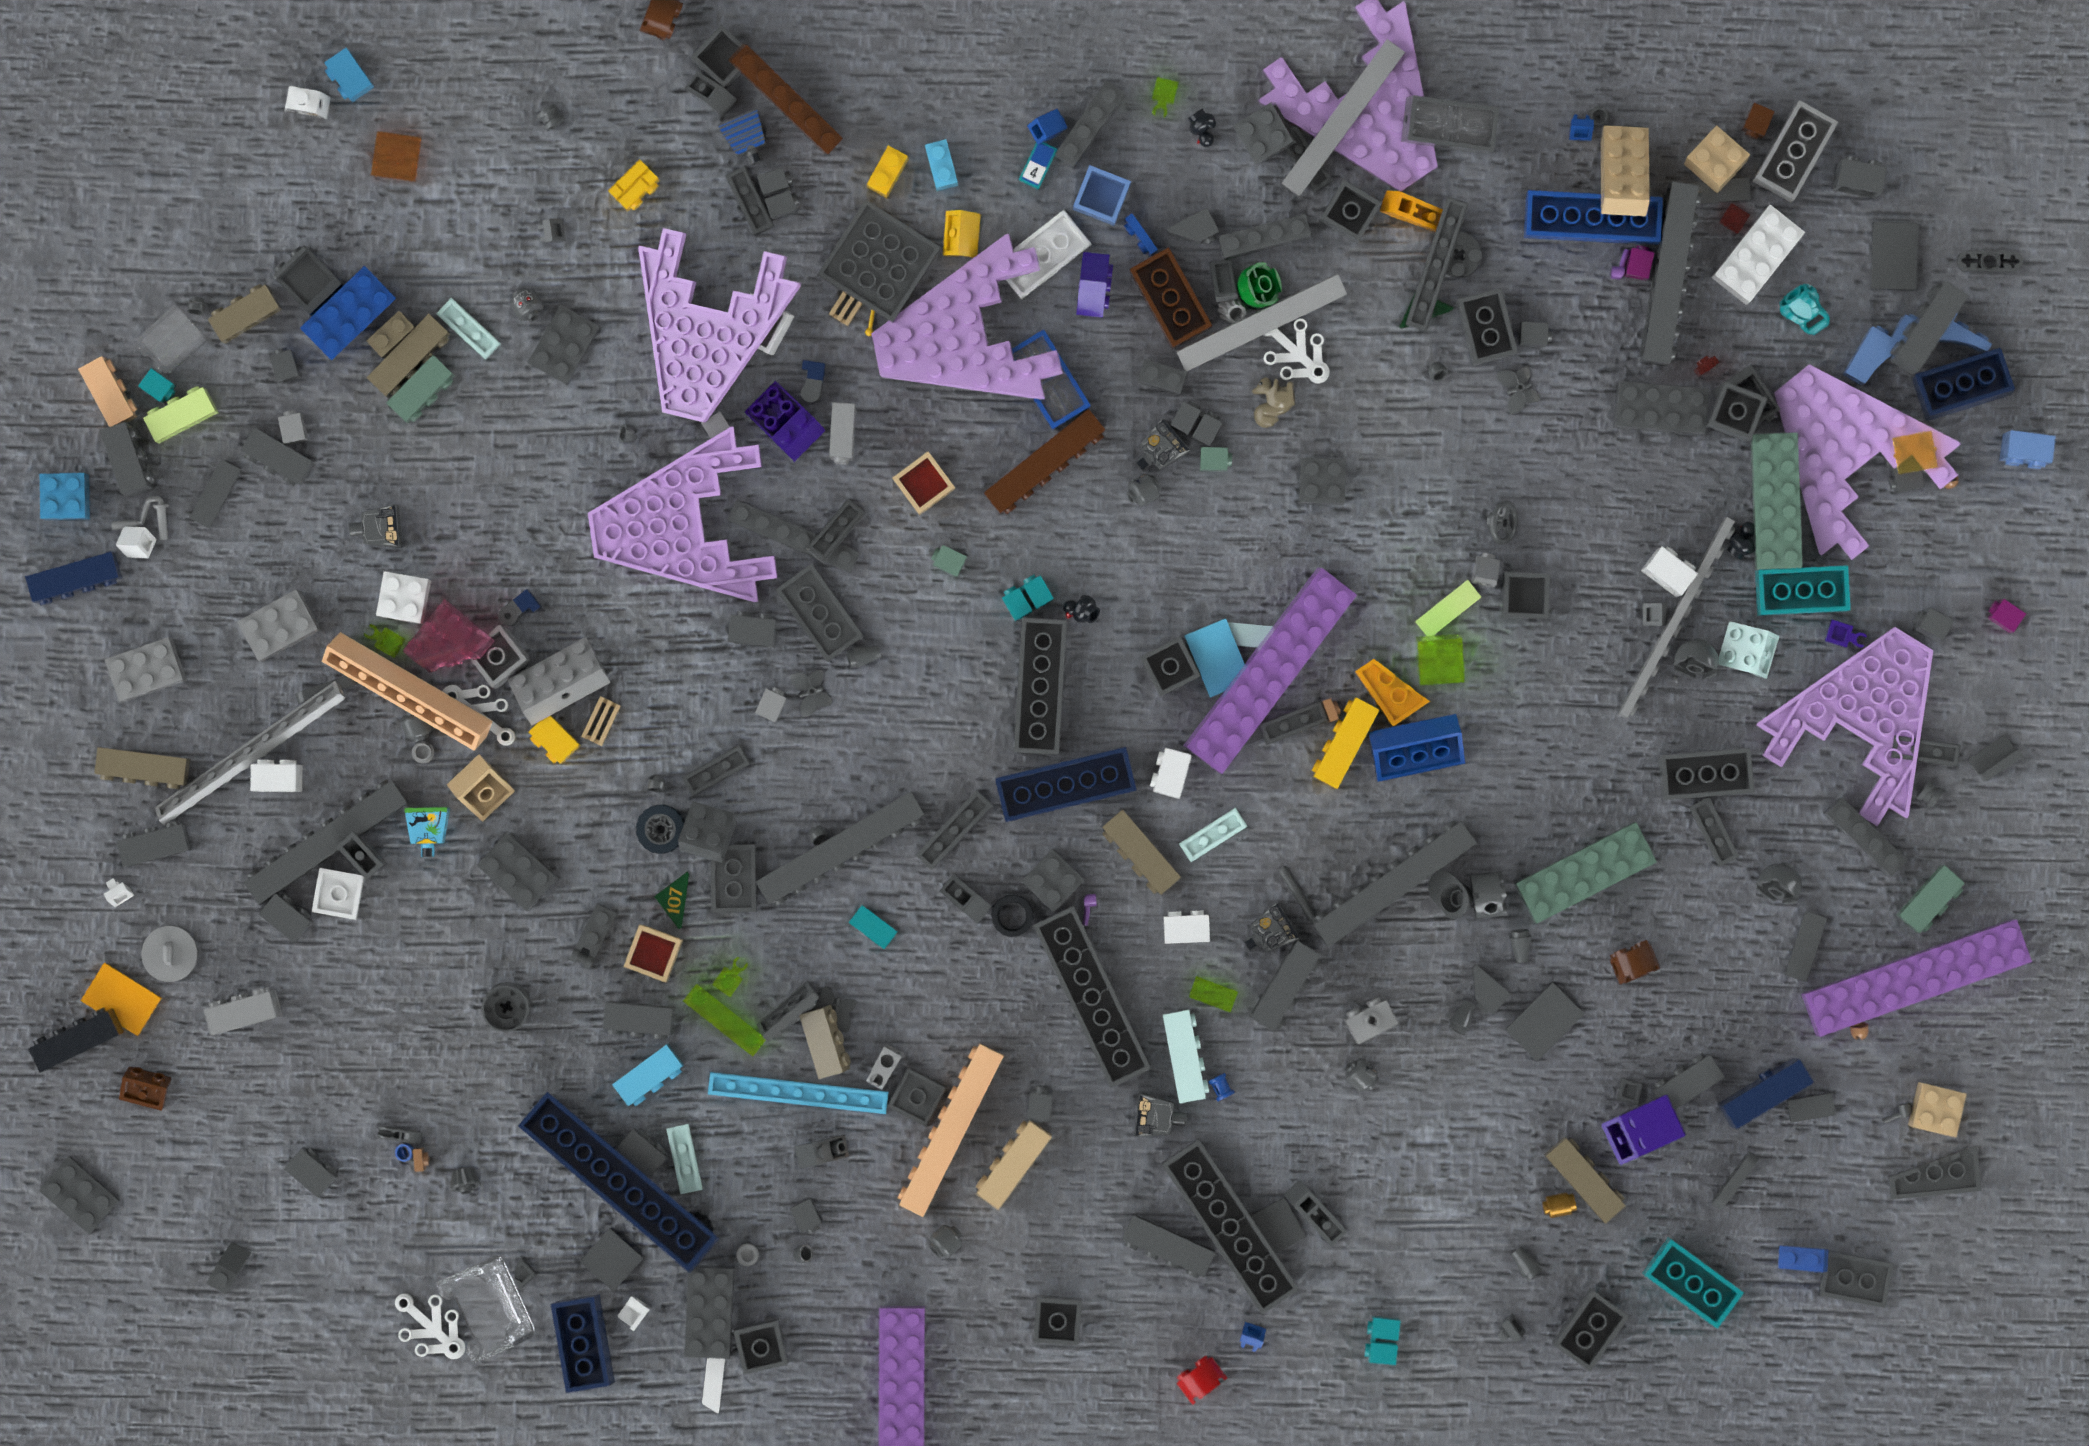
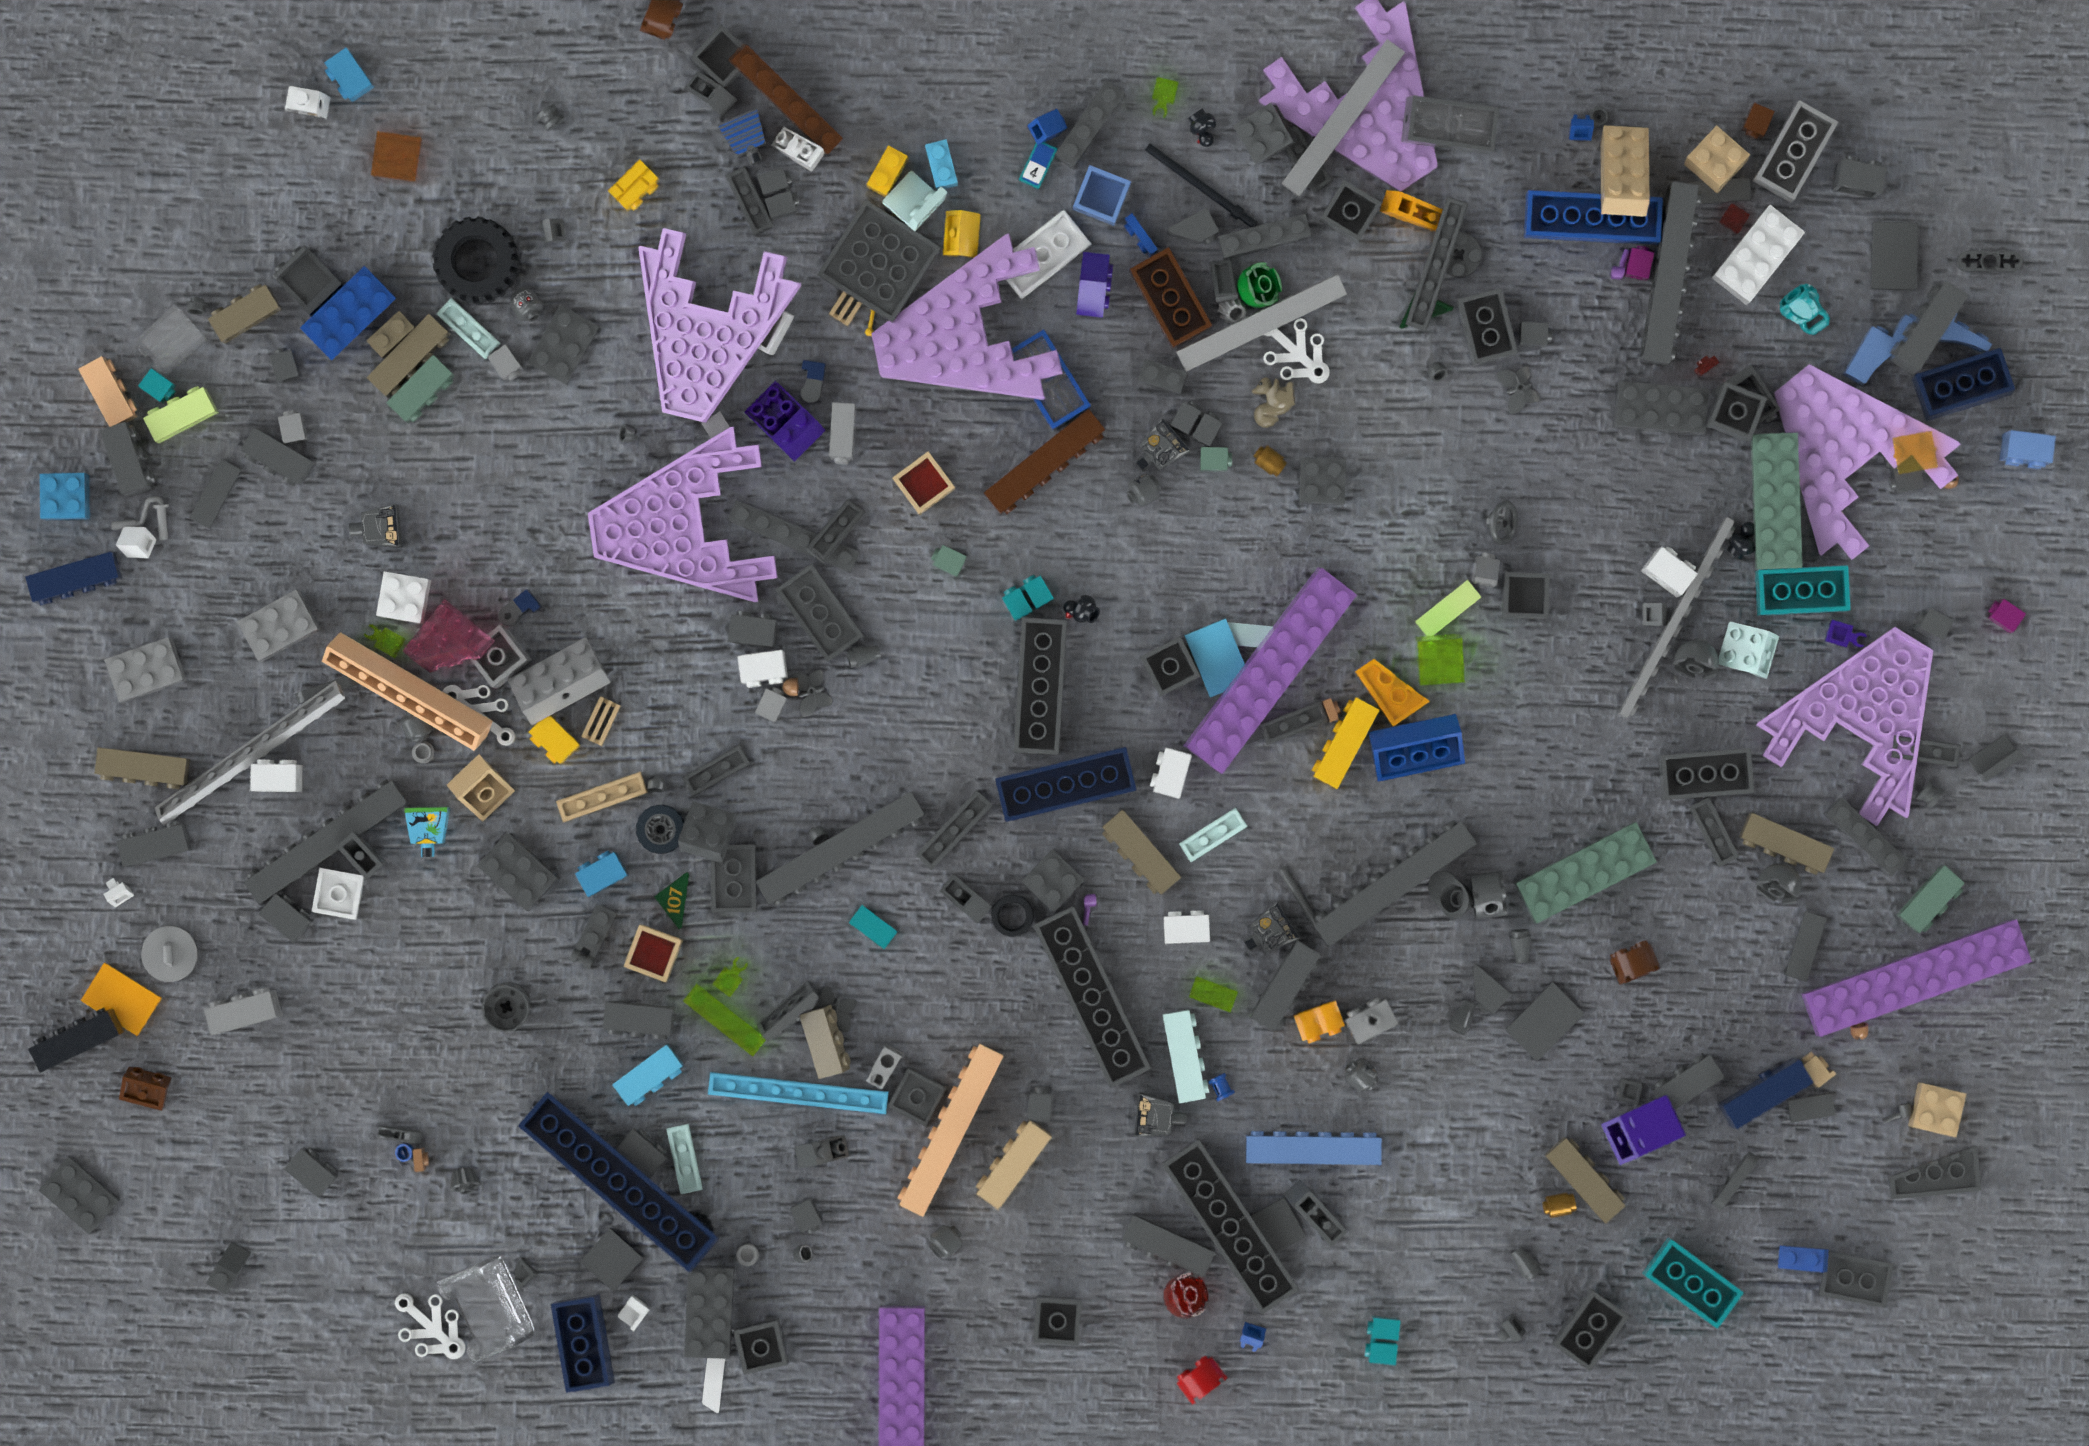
(448, 247): none -> black tyre
(505, 363): none -> light grey brick
(601, 873): none -> dark azure brick
(602, 797): none -> tan tile
(762, 667): none -> white brick
(791, 687): none -> medium nougat hinge
(798, 148): none -> white slope
(914, 200): none -> light aqua bracket
(1185, 1296): none -> clear red cylinder
(1236, 211): none -> black bar
(1269, 460): none -> pearl gold brick
(1313, 1149): none -> medium blue brick
(1318, 1021): none -> light orange brick
(1786, 843): none -> dark tan brick
(1817, 1069): none -> tan brick

